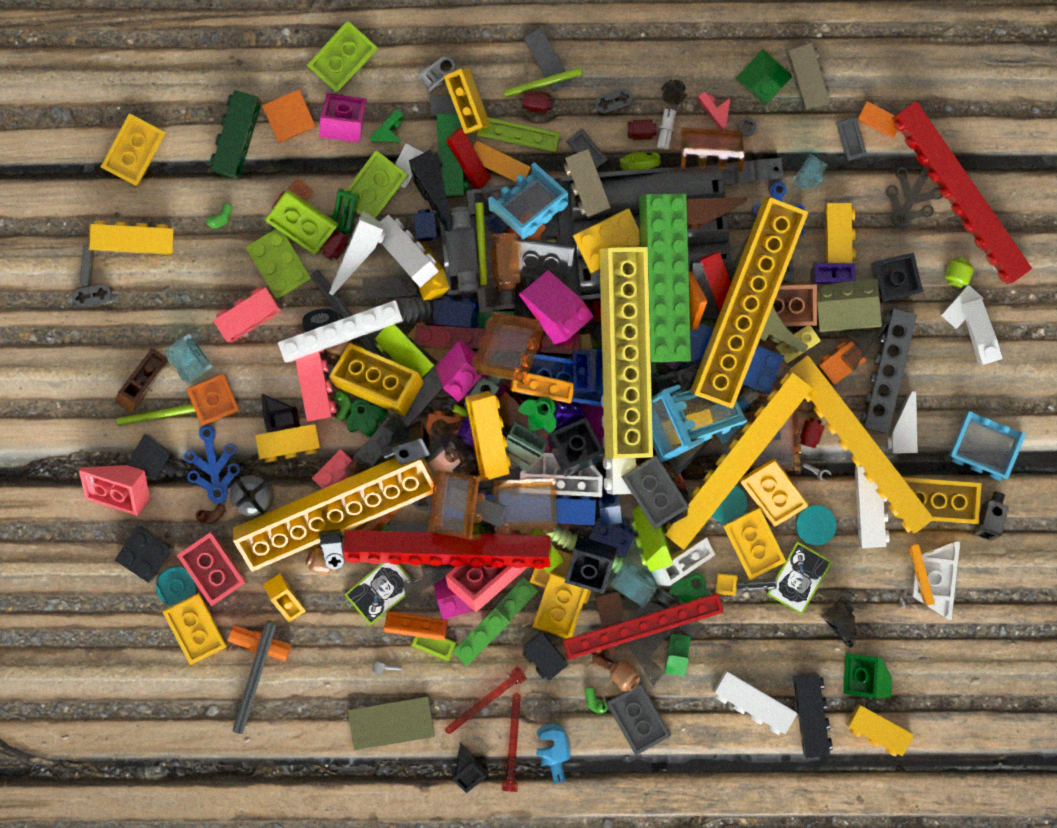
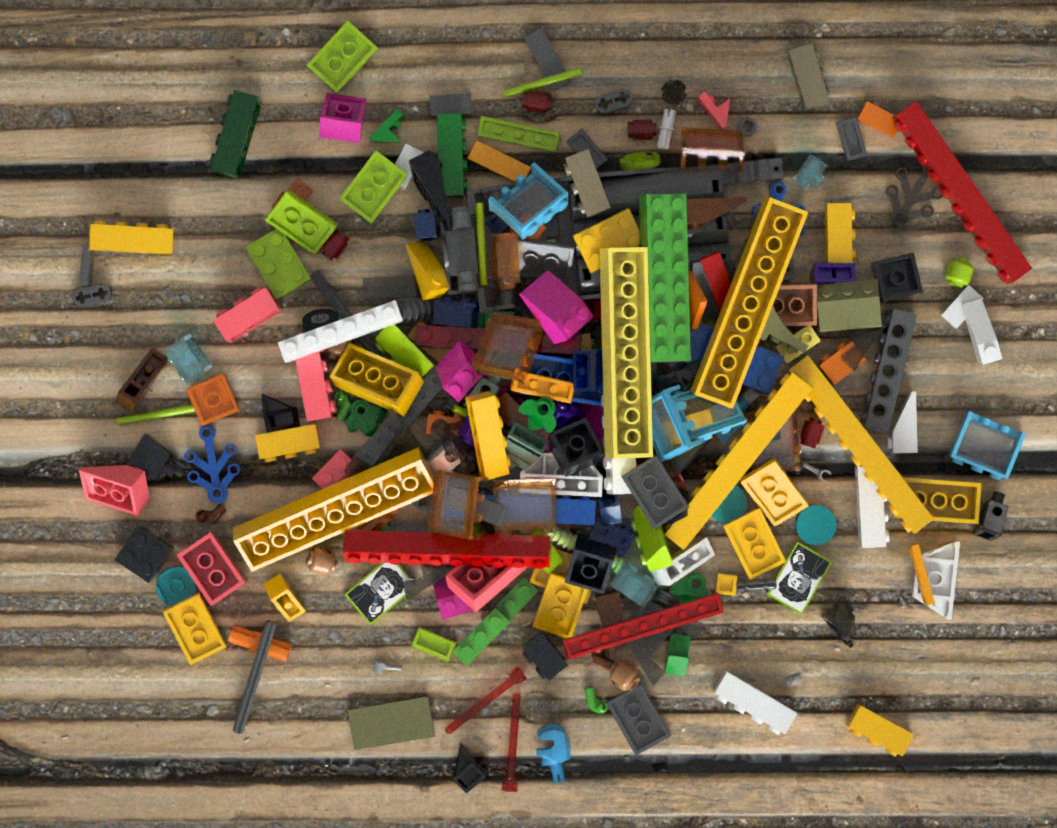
(133, 150): yellow plate -> none
(220, 219): bright green arm -> none
(247, 506): dark grey cylinder -> none
(289, 116): orange tile -> none
(332, 548): piece -> none
(348, 195): green tile -> none
(363, 241): white wedge -> none
(406, 252): white brick -> none
(409, 444): black torso -> none
(416, 625): orange tile -> none
(436, 74): light grey piece -> none
(467, 100): yellow brick -> none
(468, 158): red tile -> none
(763, 77): green slope -> none
(812, 716): black brick -> none
(866, 676): green slope -> none

